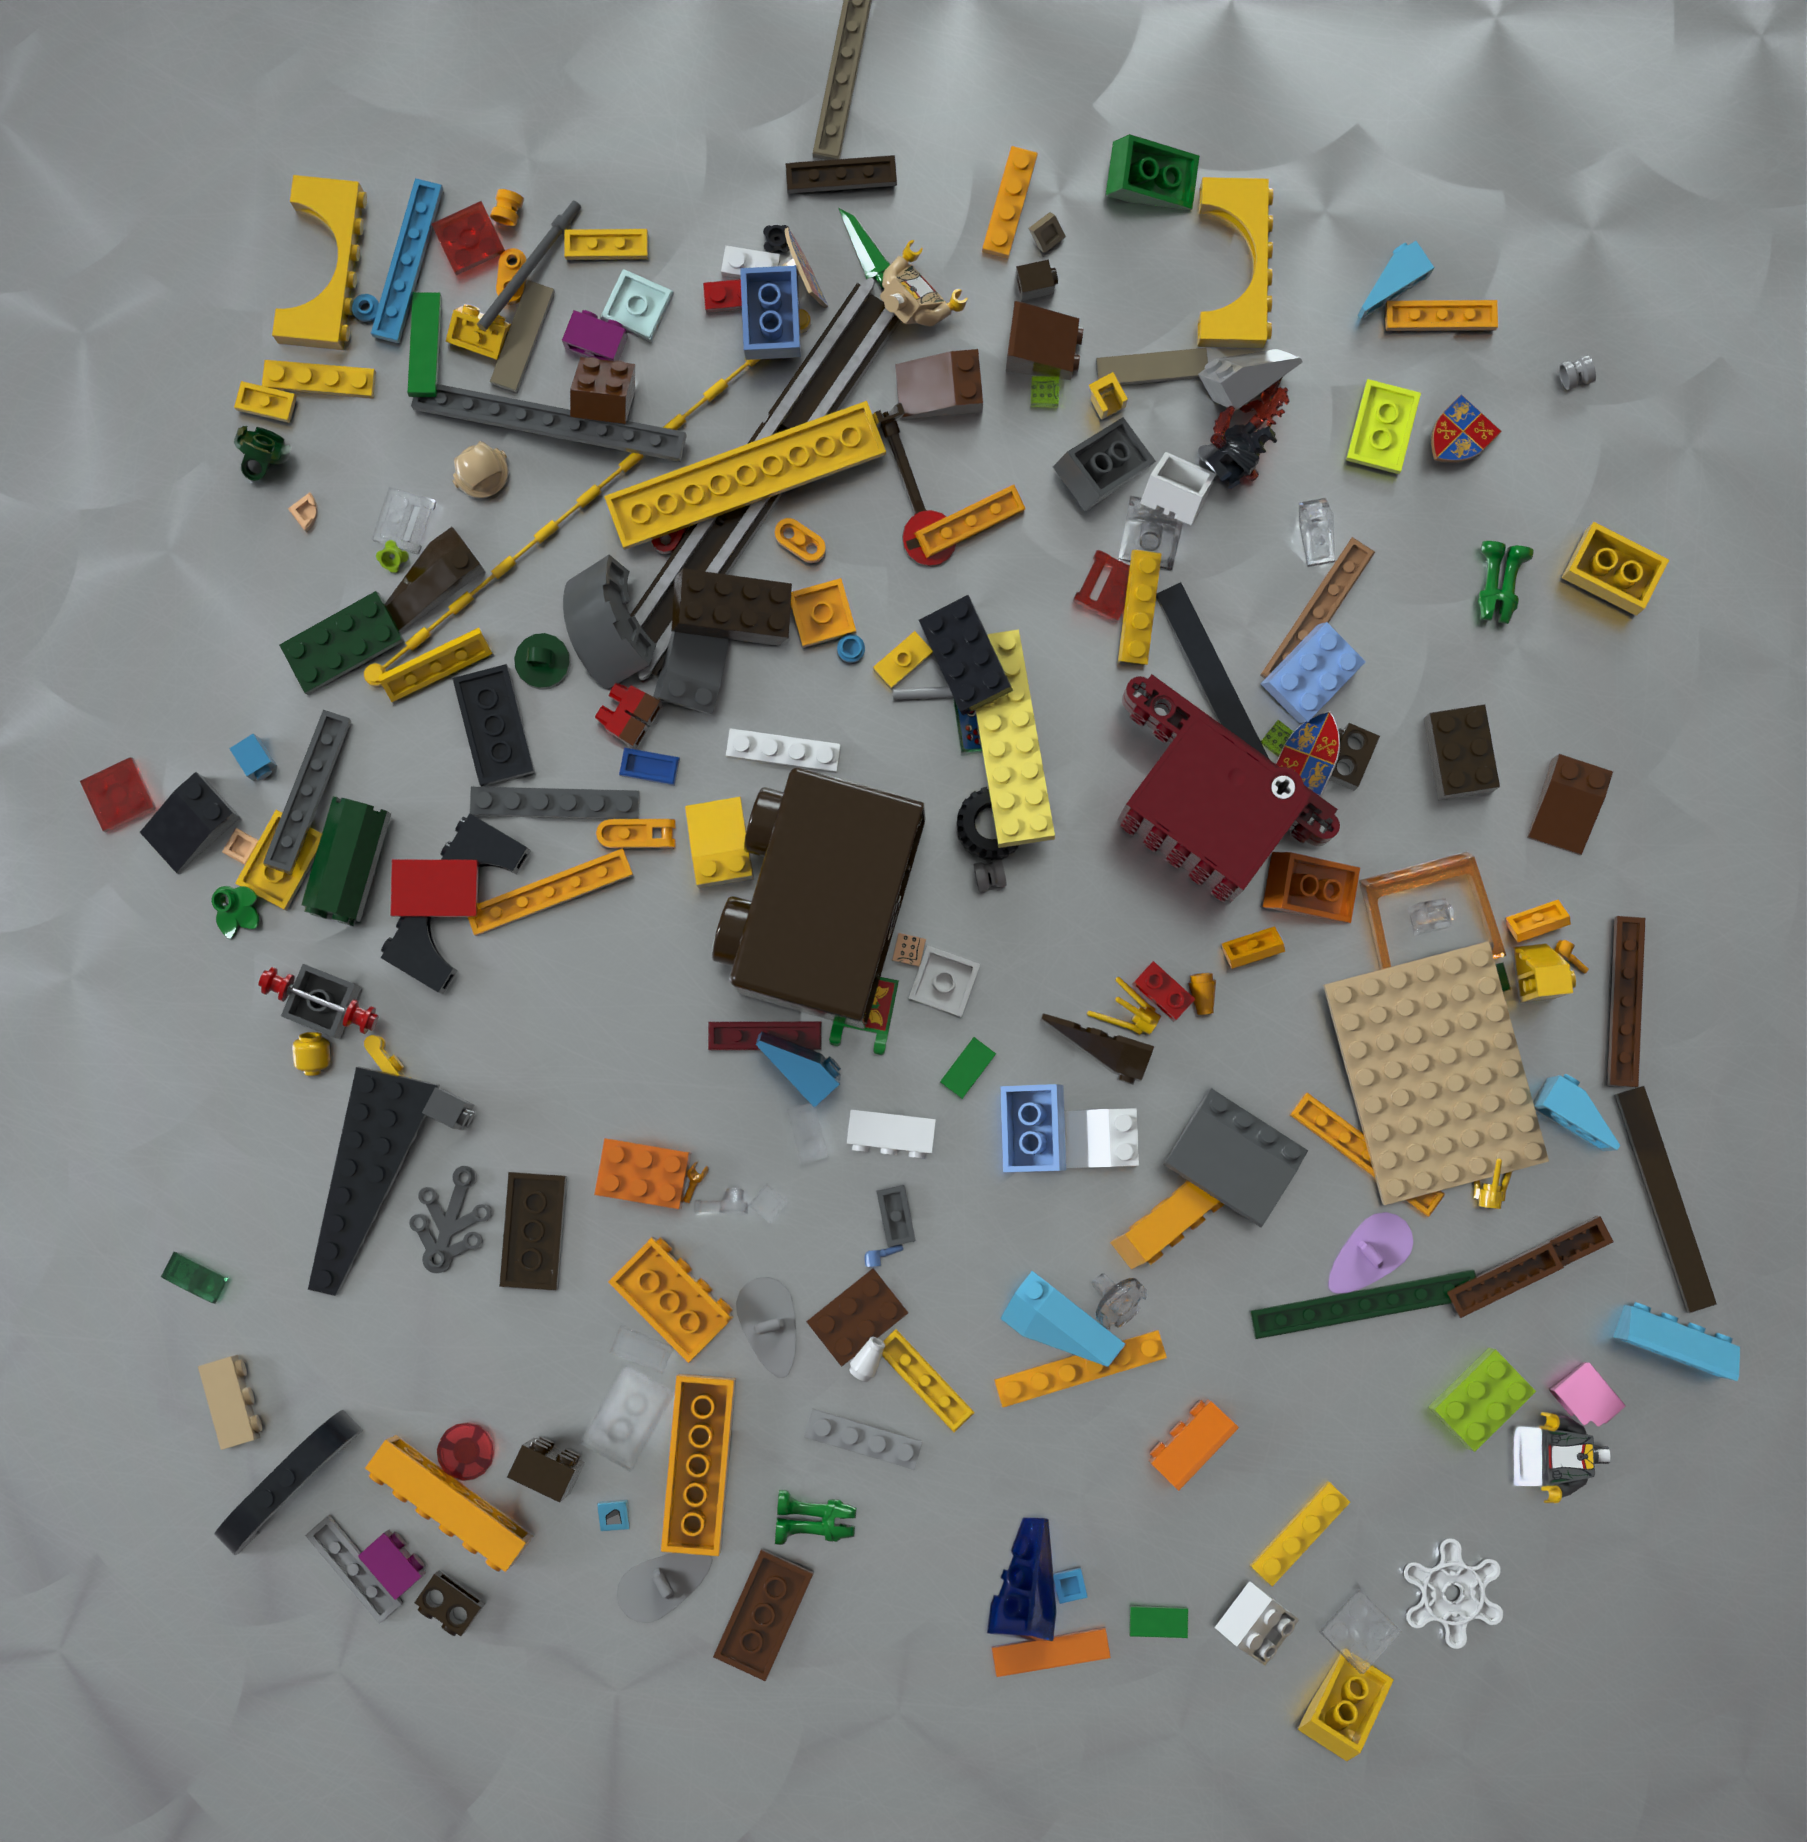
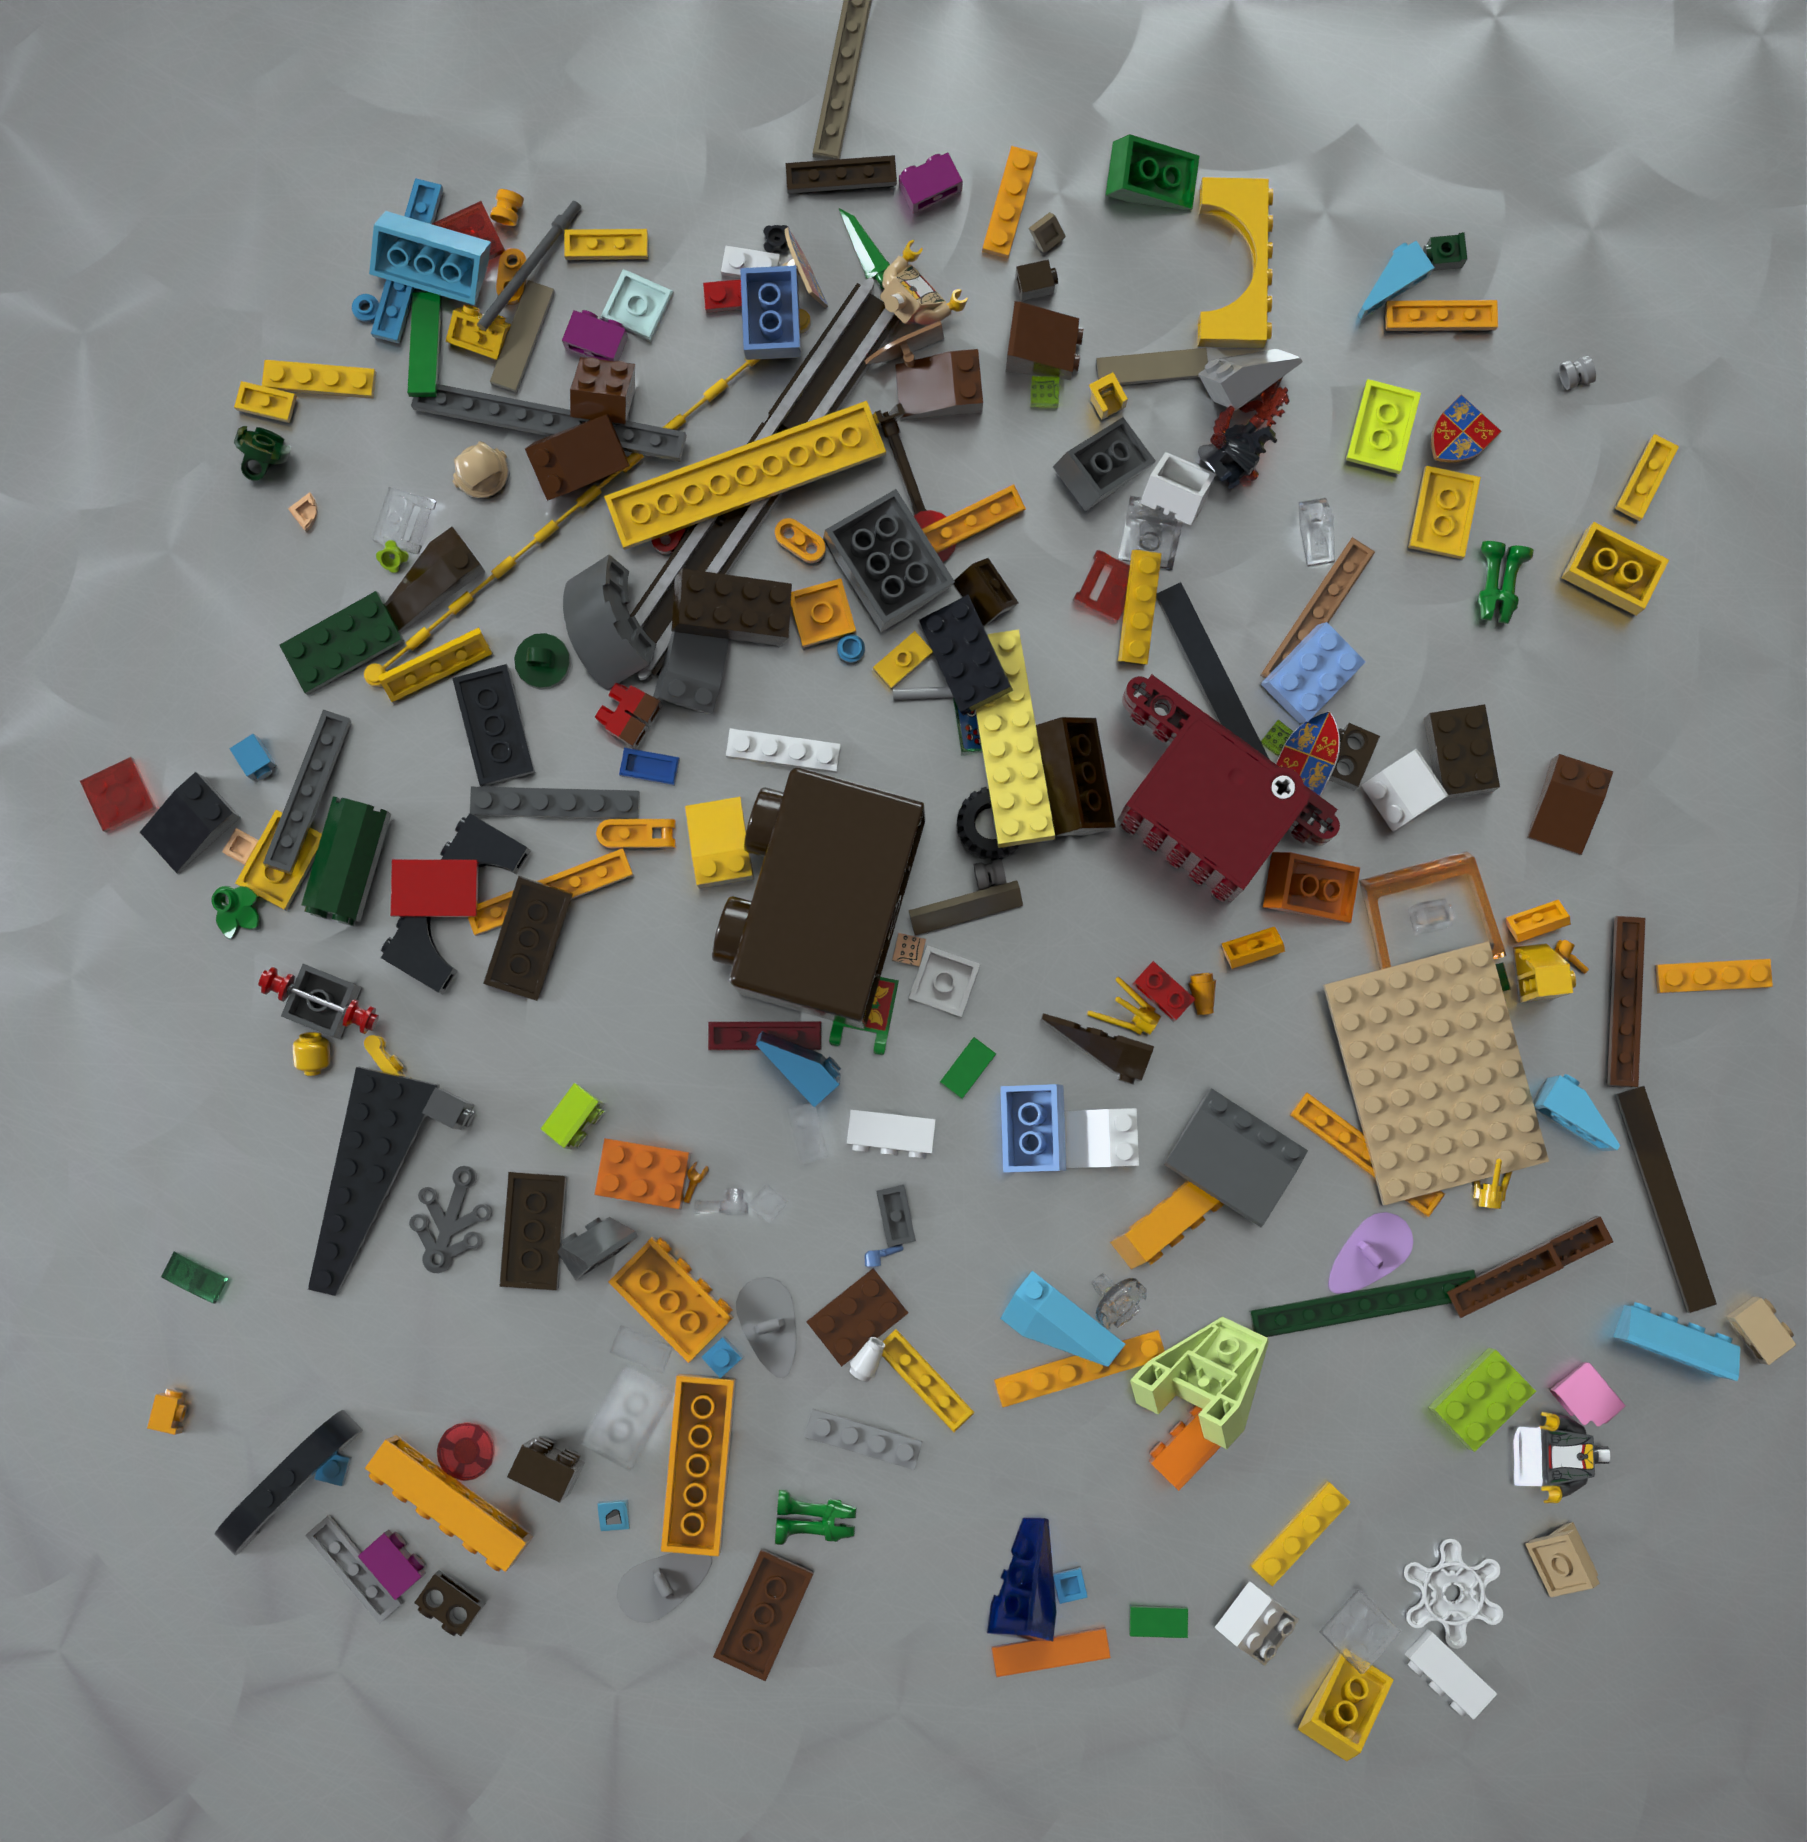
(168, 1412): none -> light orange brick
(230, 1401): tan brick -> none
(324, 318): yellow arch -> none
(334, 1470): none -> dark azure plate
(429, 257): none -> medium azure slope
(527, 938): none -> dark brown plate
(572, 1117): none -> lime slope
(577, 456): none -> reddish brown slope
(595, 1245): none -> dark grey slope
(722, 1357): none -> dark azure brick
(888, 559): none -> dark grey slope
(907, 344): none -> medium nougat shield
(930, 182): none -> magenta brick
(966, 907): none -> dark tan tile
(986, 590): none -> dark brown panel
(1075, 776): none -> dark brown brick
(1211, 1370): none -> yellowish green wedge
(1404, 790): none -> white slope
(1444, 512): none -> yellow plate
(1449, 1675): none -> white brick
(1457, 251): none -> dark green brick
(1563, 1561): none -> tan bracket
(1646, 477): none -> yellow plate
(1713, 976): none -> light orange plate
(1762, 1330): none -> tan brick

